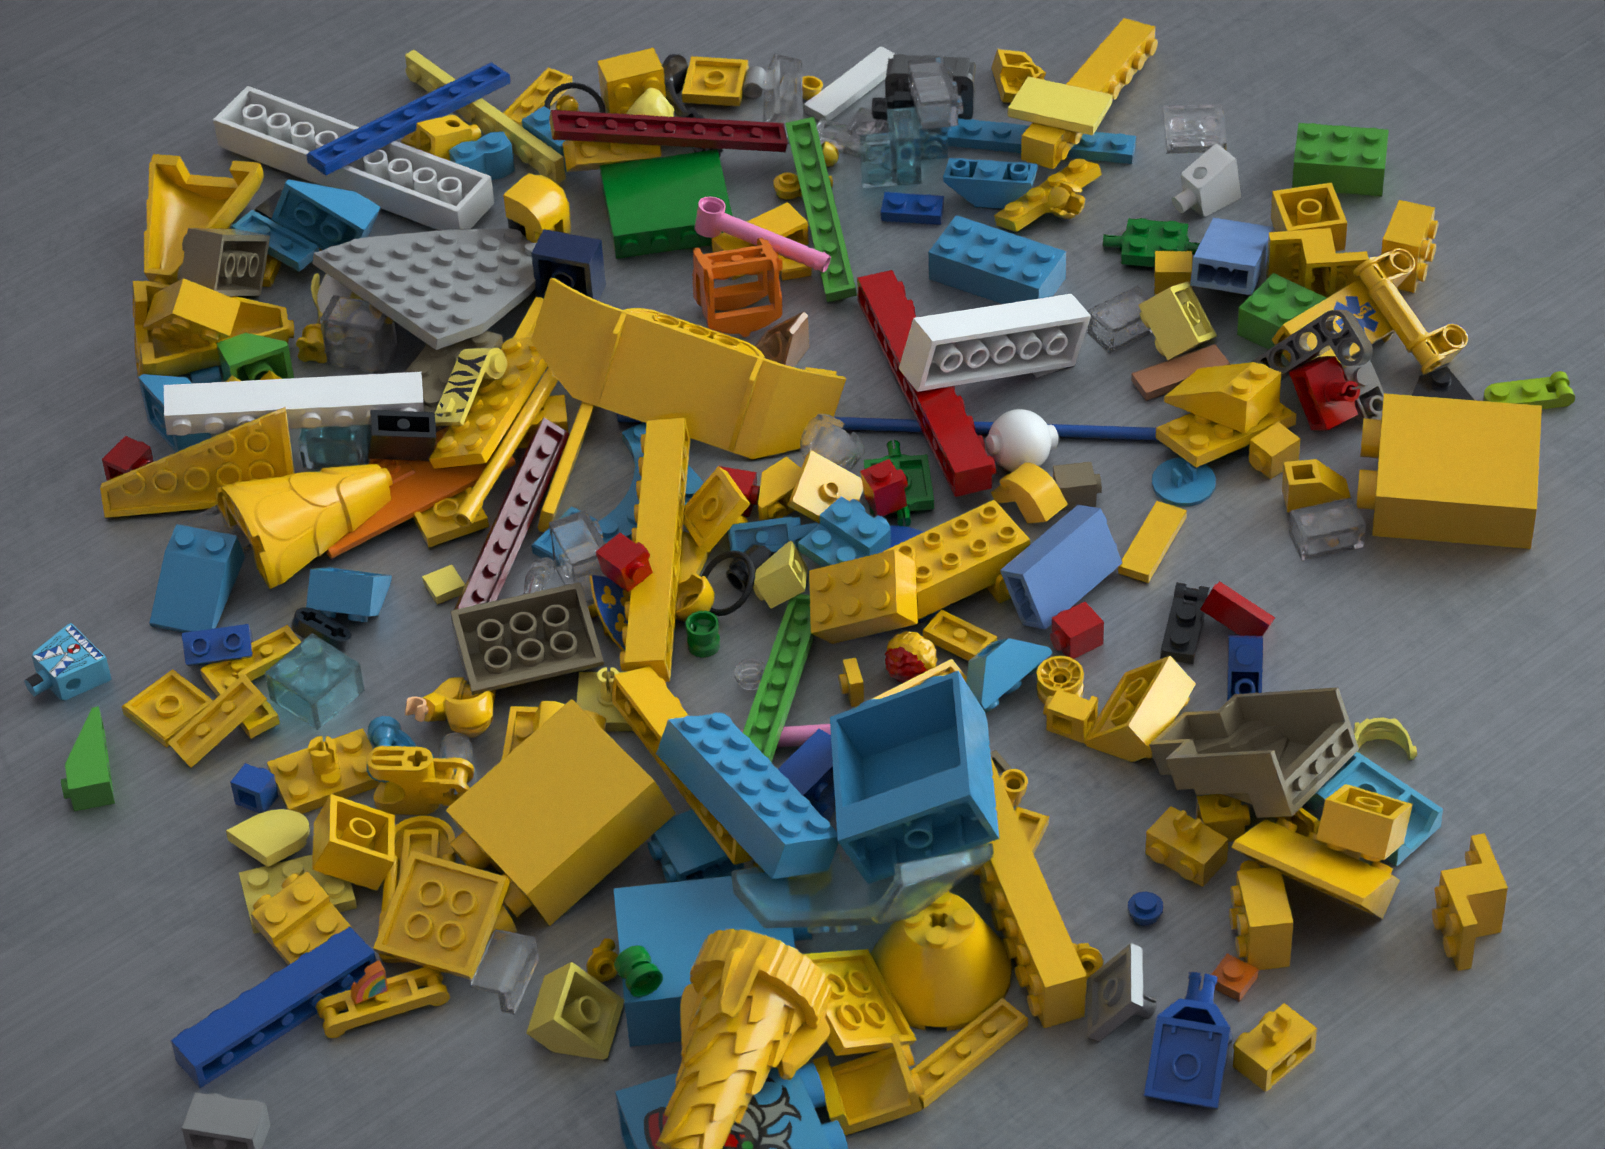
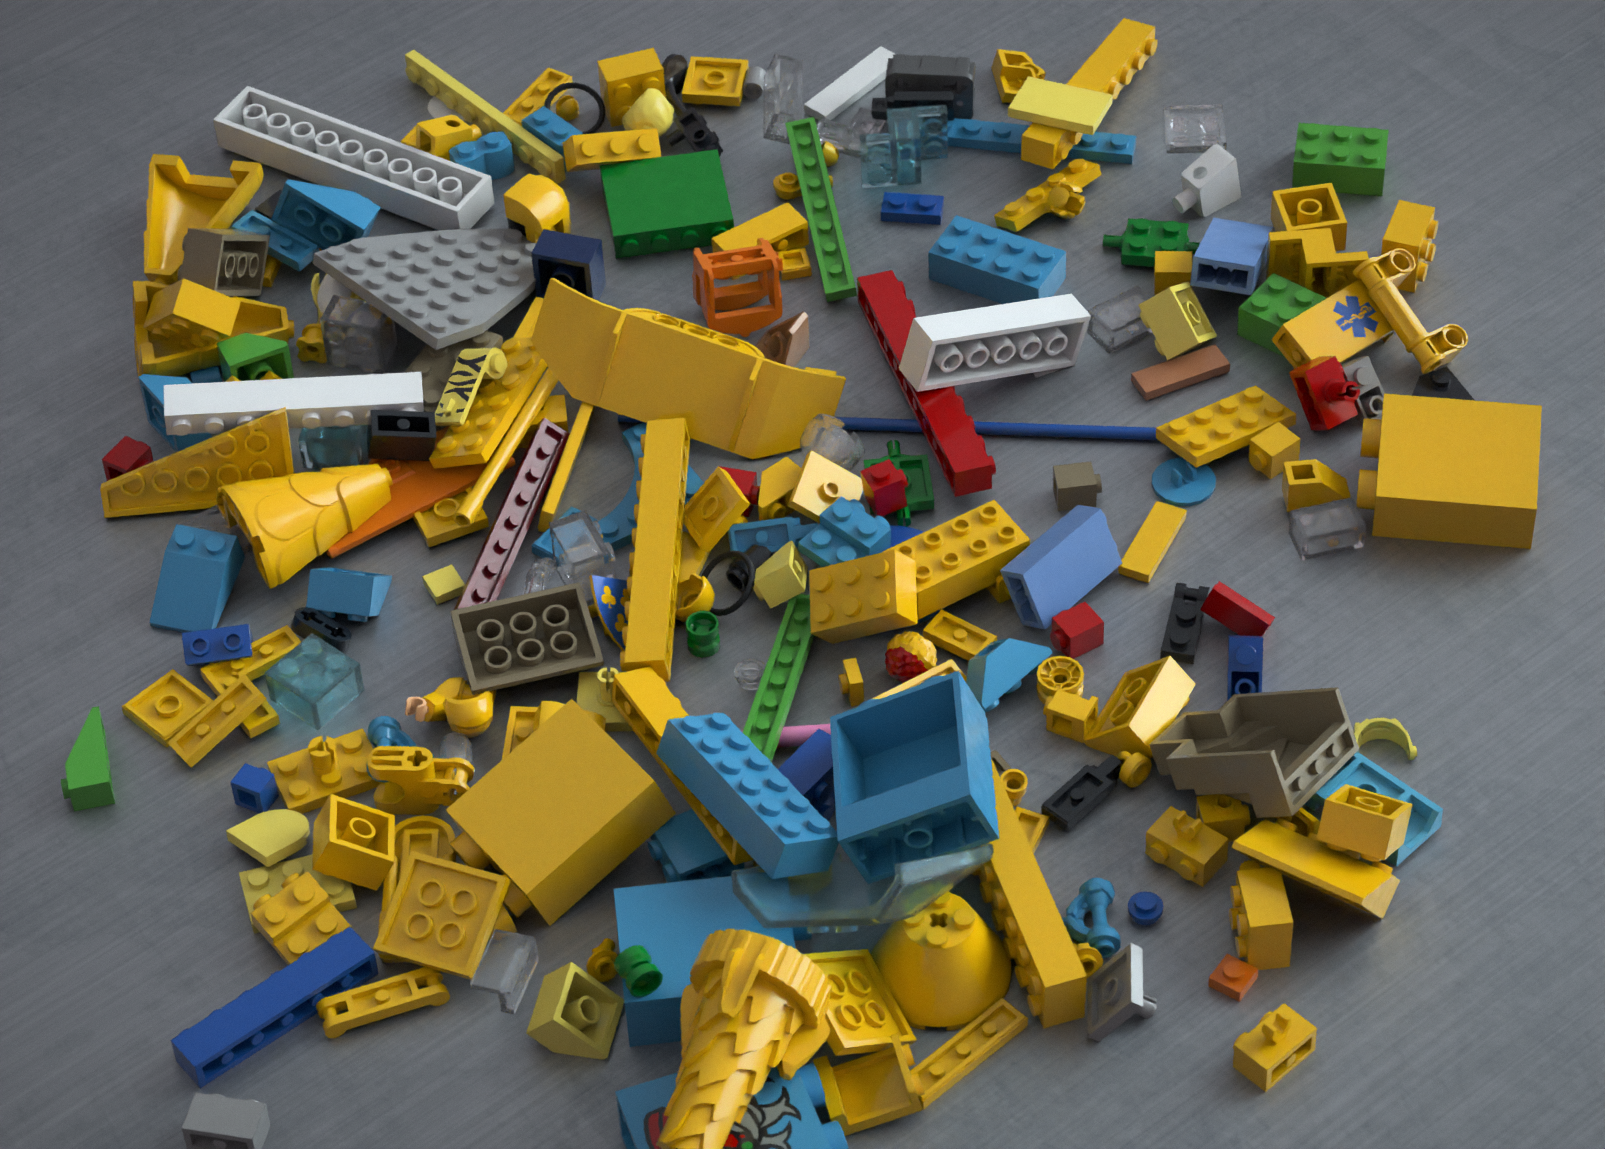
(67, 665): medium azure torso -> none
(371, 984): tile -> none
(405, 119): blue tile -> none
(624, 561): red brick -> none
(667, 131): dark red plate -> none
(713, 220): bright pink piece -> none
(810, 87): yellow hinge -> none
(934, 93): clear brick -> none
(989, 181): dark azure slope -> none
(1020, 438): white brick -> none
(1032, 491): yellow brick -> none
(1082, 793): none -> black hinge
(1093, 896): none -> dark azure piece
(1134, 768): none -> yellow tile
(1190, 1048): blue plate -> none
(1229, 394): yellow slope -> none
(1326, 339): dark grey beam -> none
(1470, 902): yellow bracket -> none
(1533, 391): lime plate -> none

